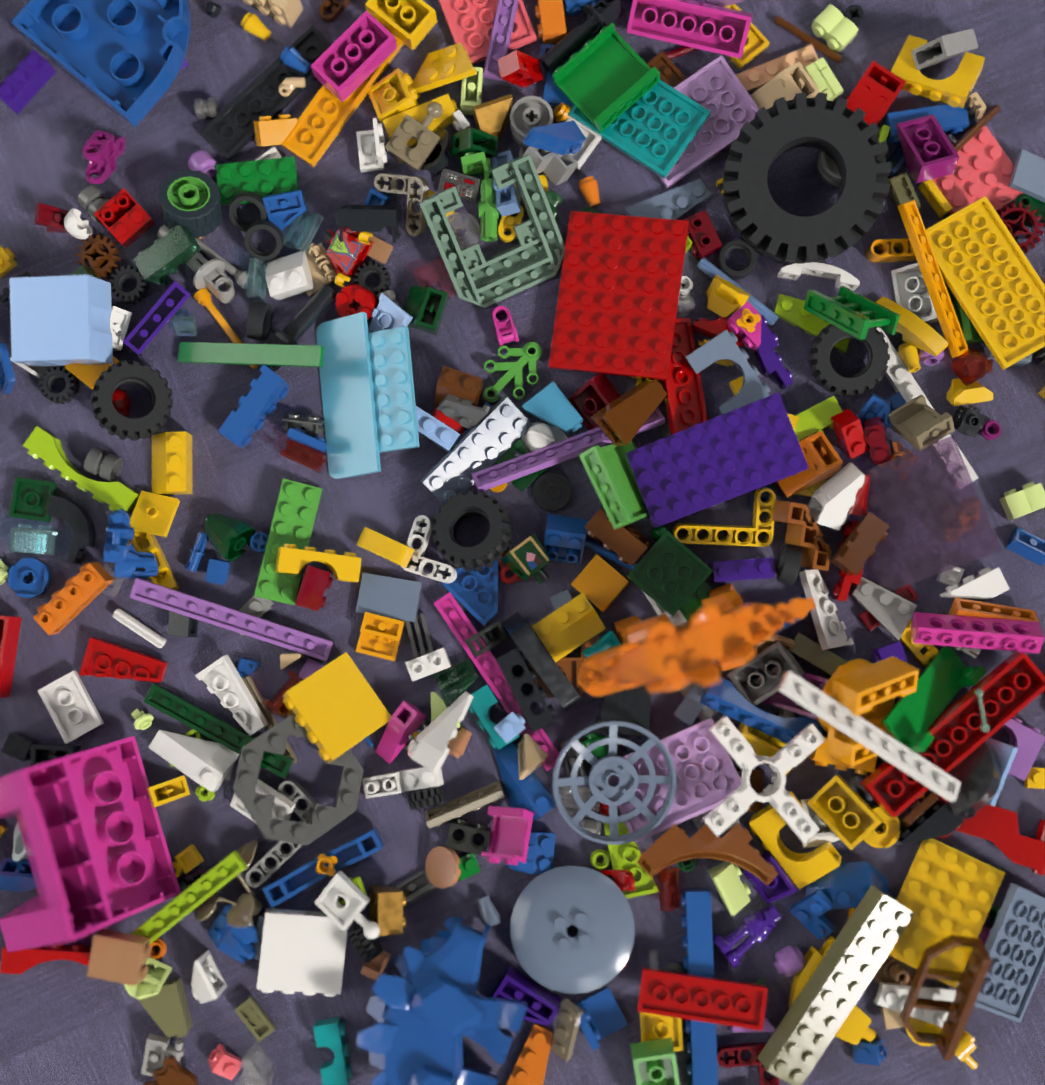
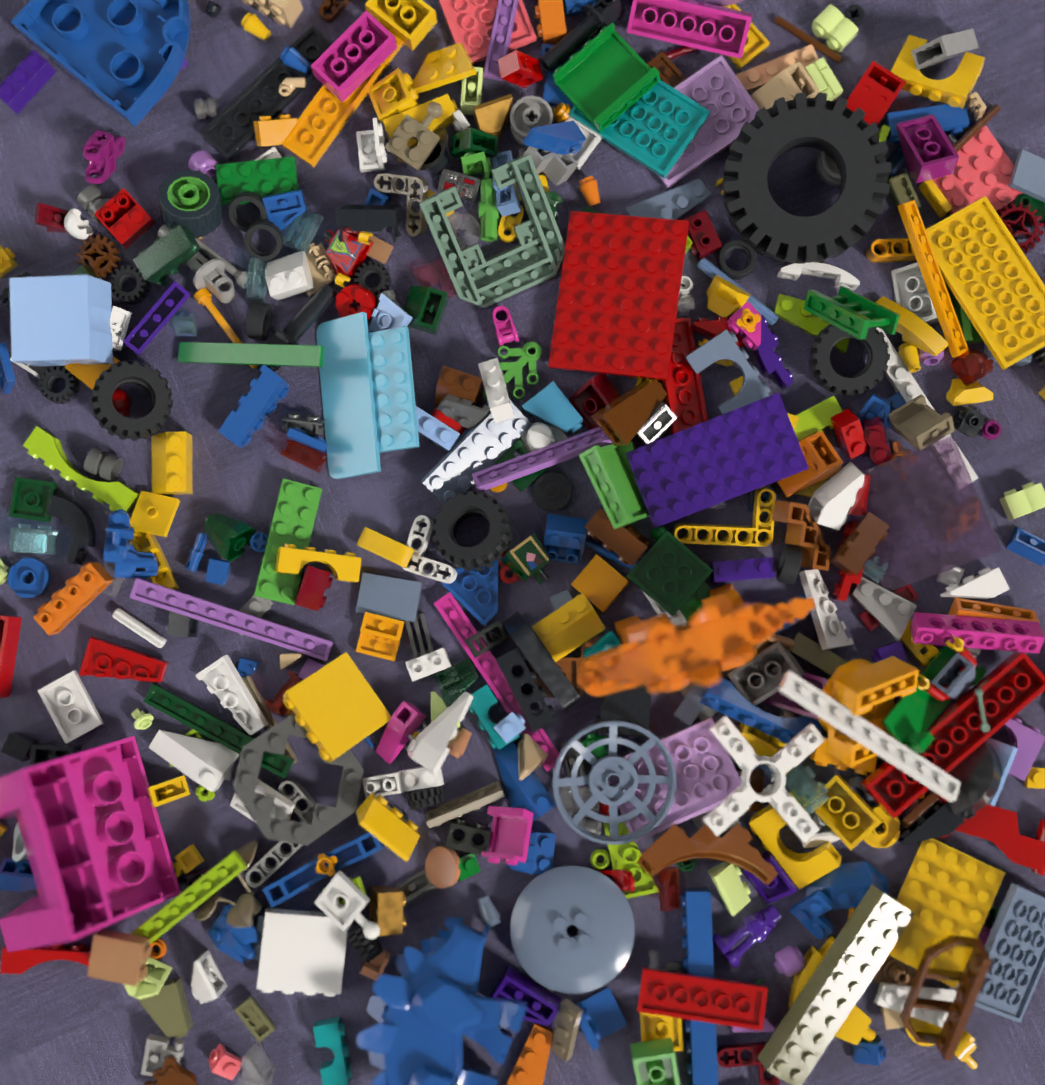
(388, 825): none -> yellow slope
(496, 390): none -> white arch
(656, 423): none -> slope
(806, 789): none -> clear light blue brick
(873, 570): none -> clear light blue tile
(954, 676): none -> sand blue torso

